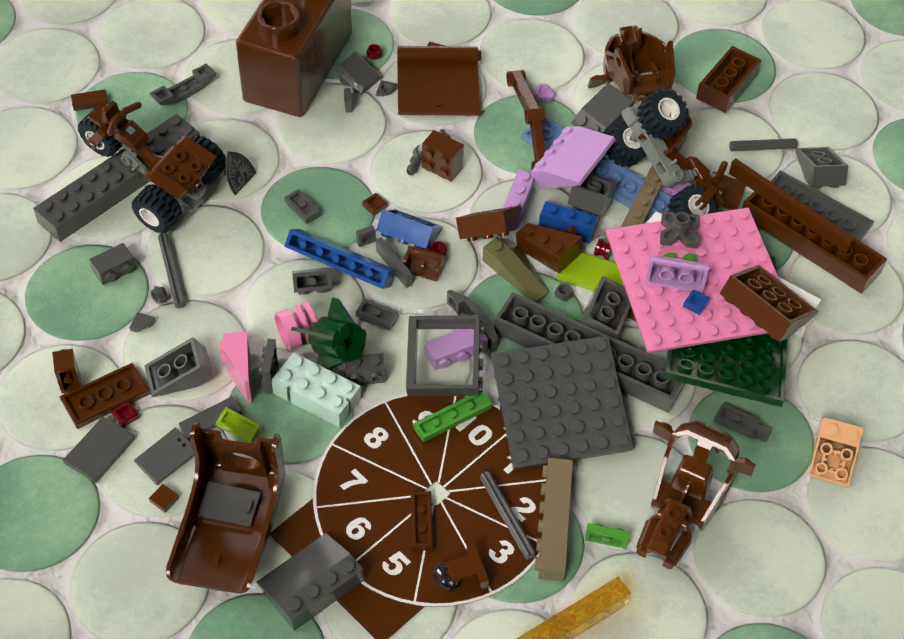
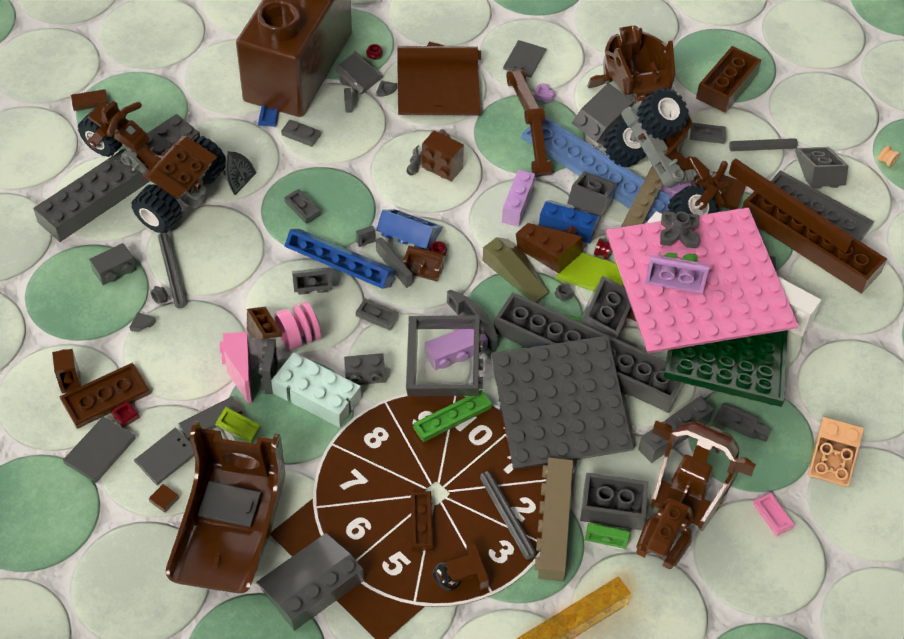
(179, 369): dark grey slope -> none
(185, 88): dark grey slope -> none
(261, 324): none -> reddish brown slope
(268, 117): none -> blue tile
(300, 133): none -> dark grey plate
(335, 337): dark green brick -> none
(374, 204): reddish brown tile -> none
(488, 222): reddish brown slope -> none
(524, 57): none -> dark grey container
(571, 157): lavender slope -> none
(614, 501): none -> dark grey brick
(655, 447): none -> dark grey brick
(696, 302): blue tile -> none
(708, 133): none -> dark grey plate
(767, 302): reddish brown slope -> none
(773, 514): none -> bright pink tile
(888, 156): none -> light nougat wheel

